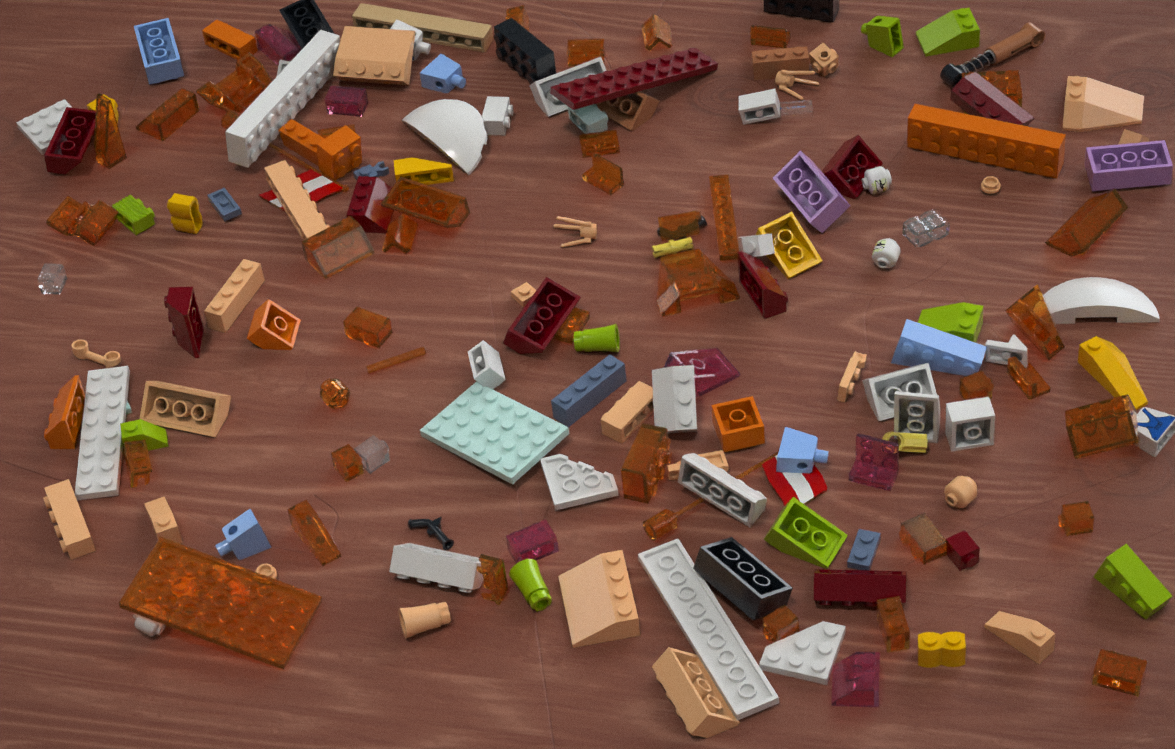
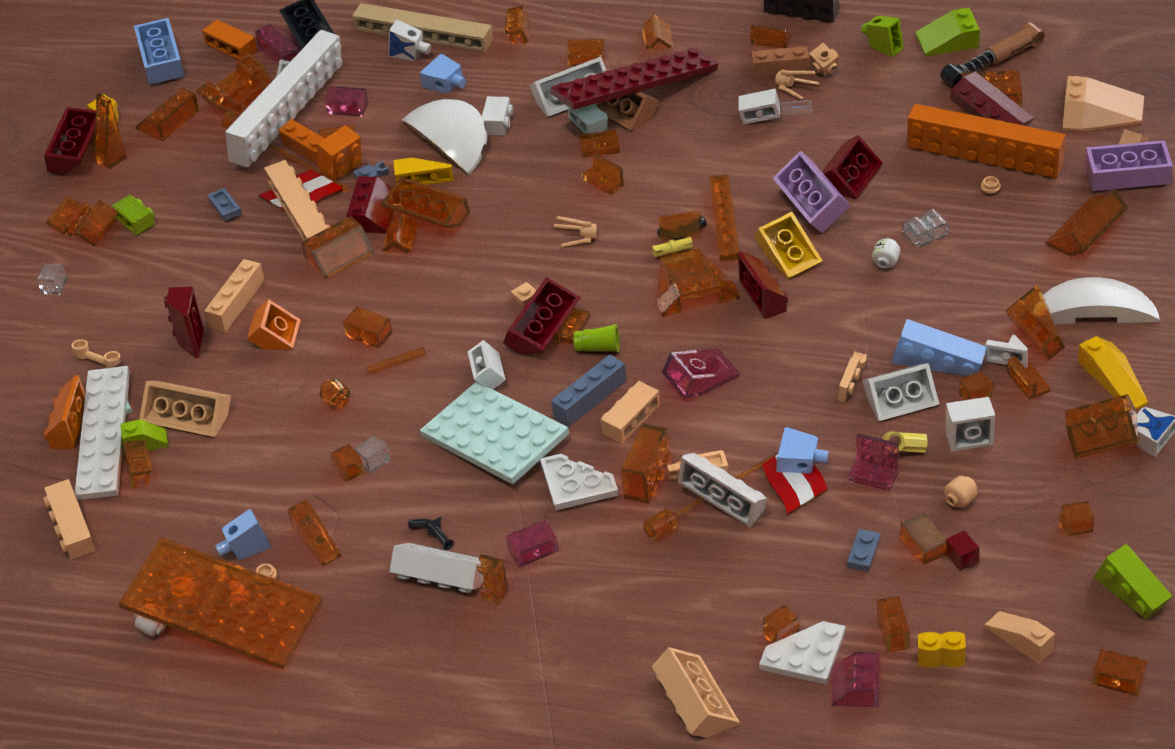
(42, 125): white plate -> none
(163, 520): light nougat slope -> none
(185, 213): yellow brick -> none
(375, 55): light nougat slope -> none
(423, 618): light nougat plant -> none
(523, 51): black brick -> none
(531, 584): lime plant -> none
(599, 600): light nougat slope -> none
(675, 398): white slope -> none
(708, 629): white plate -> none
(738, 424): orange brick -> none
(742, 578): black brick -> none
(756, 244): white slope -> none
(805, 535): lime slope -> none
(858, 586): dark red slope -> none
(877, 180): white head -> none
(917, 414): white slope -> none
(956, 319): lime slope -> none

